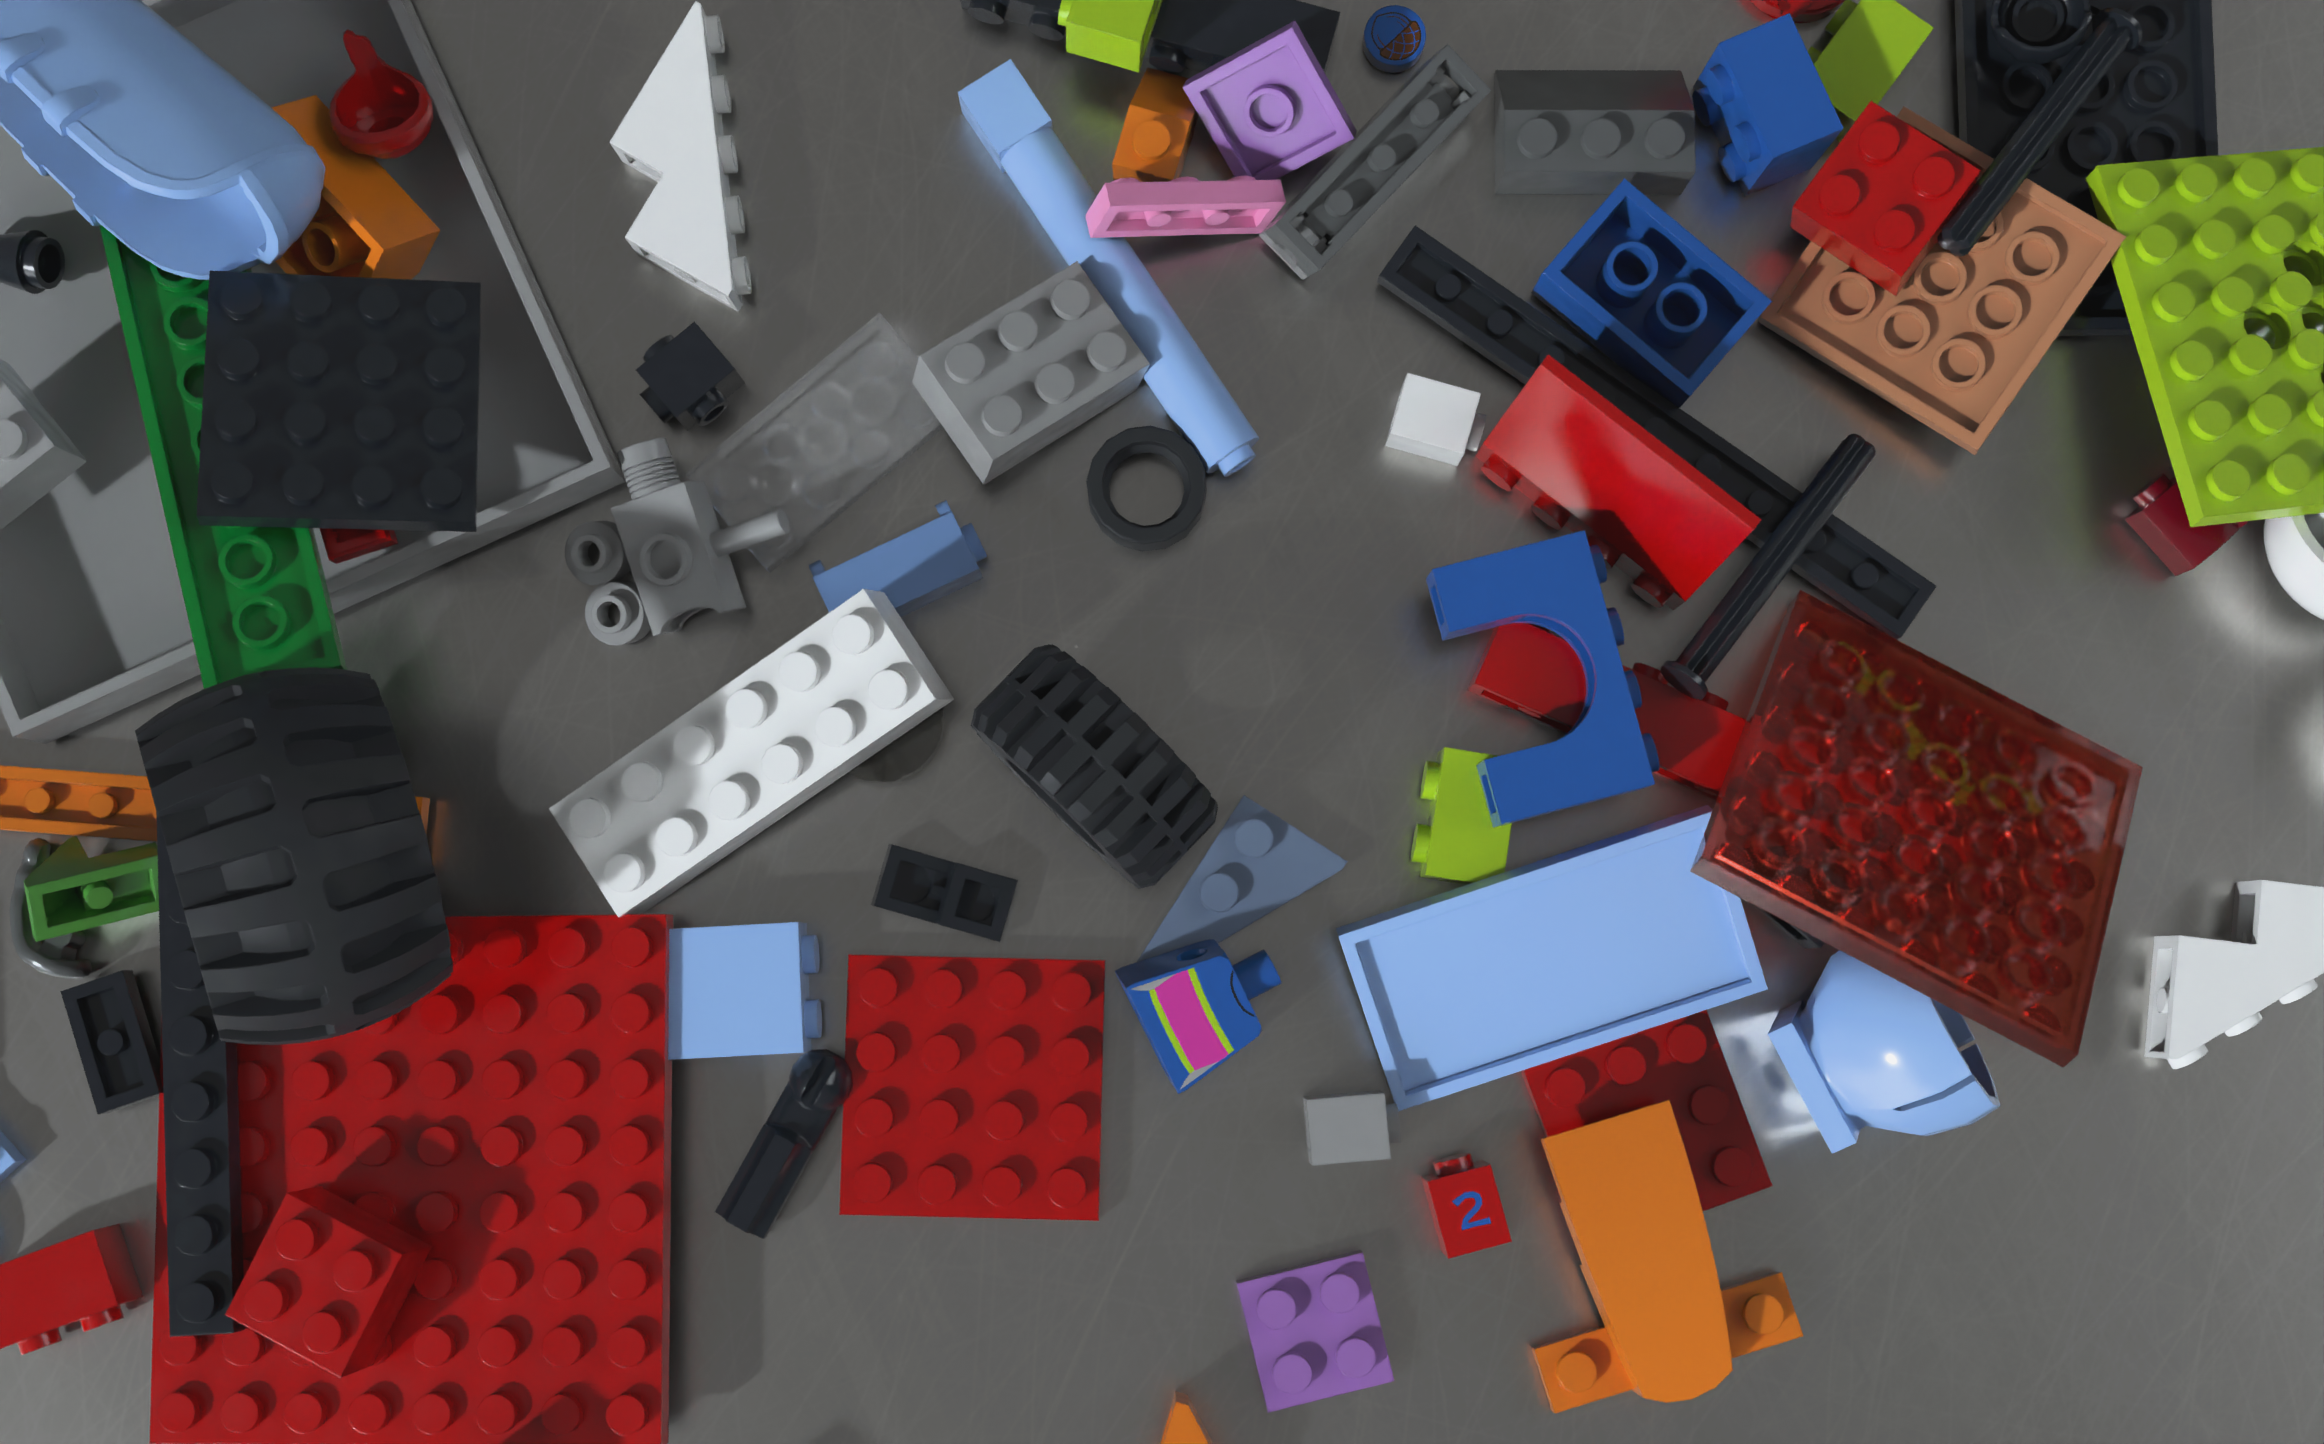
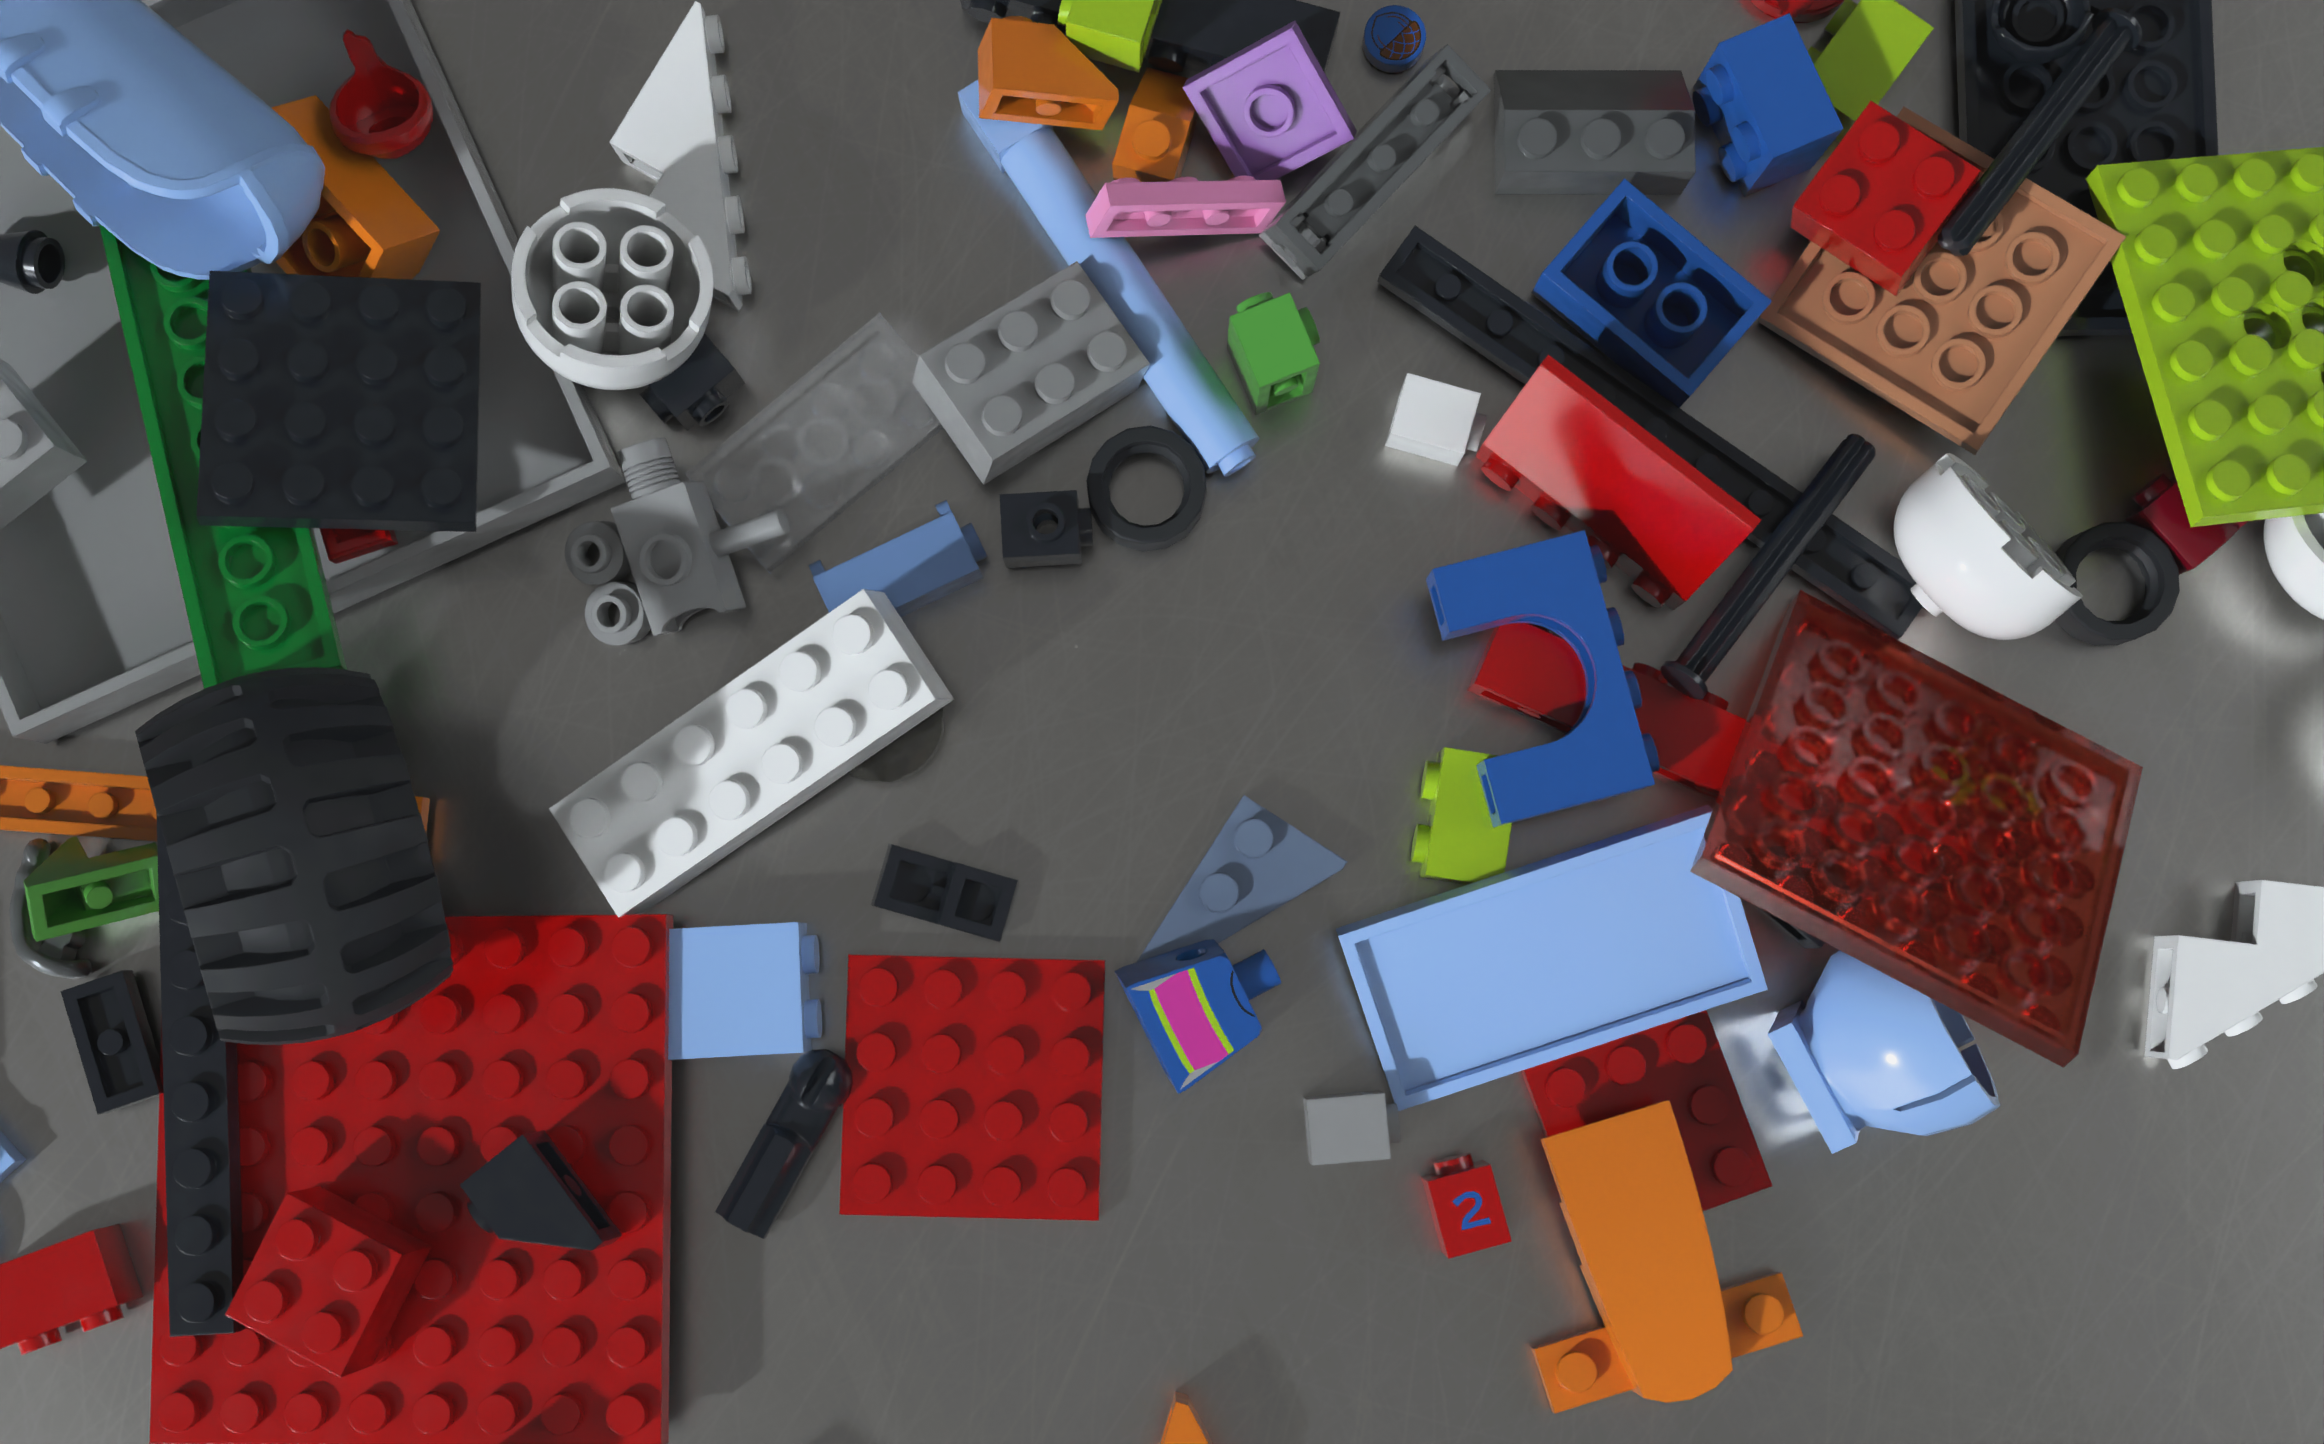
(537, 1198): none -> black slope
(617, 260): none -> white cylinder
(1027, 512): none -> black brick
(1040, 77): none -> orange slope
(1095, 765): black tyre -> none
(1273, 350): none -> bright green brick
(1315, 1331): medium lavender plate -> none
(1978, 556): none -> white cylinder
(2156, 565): none -> black tyre

